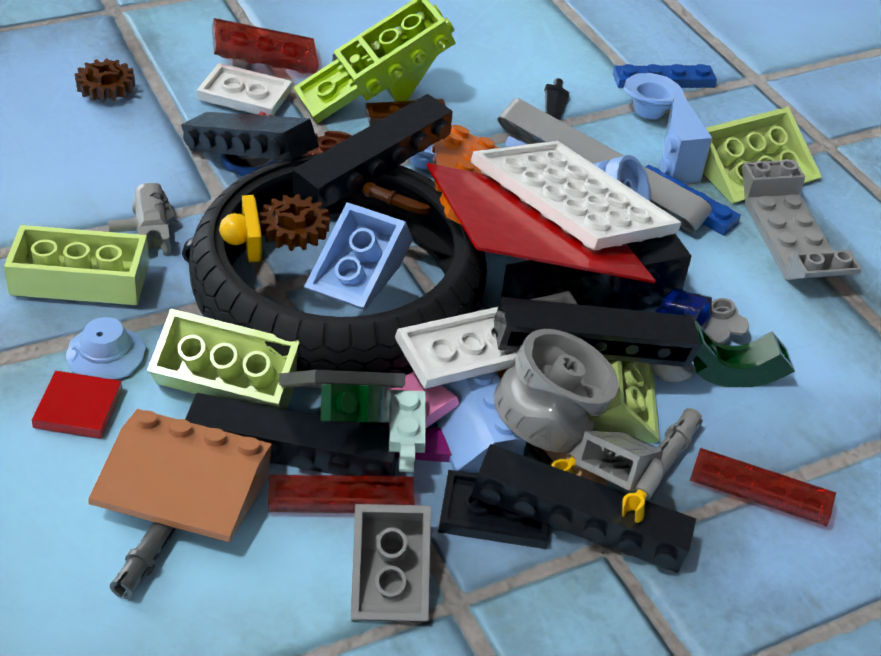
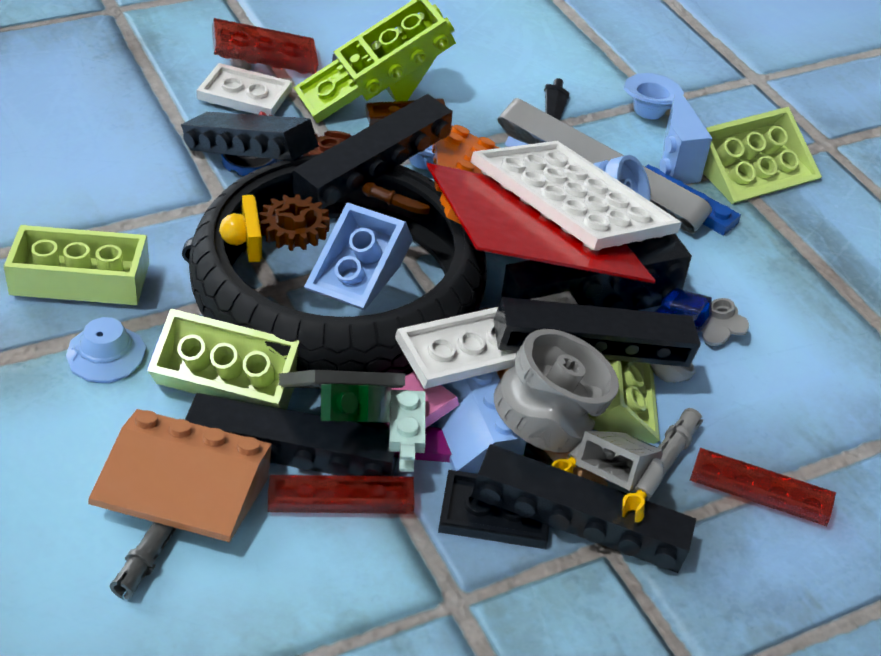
(77, 404): red tile -> none
(105, 80): reddish brown gear -> none
(151, 219): light grey piece -> none
(391, 563): light grey slope -> none
(685, 75): blue plate -> none
(742, 365): dark green arch -> none
(787, 224): light grey slope -> none

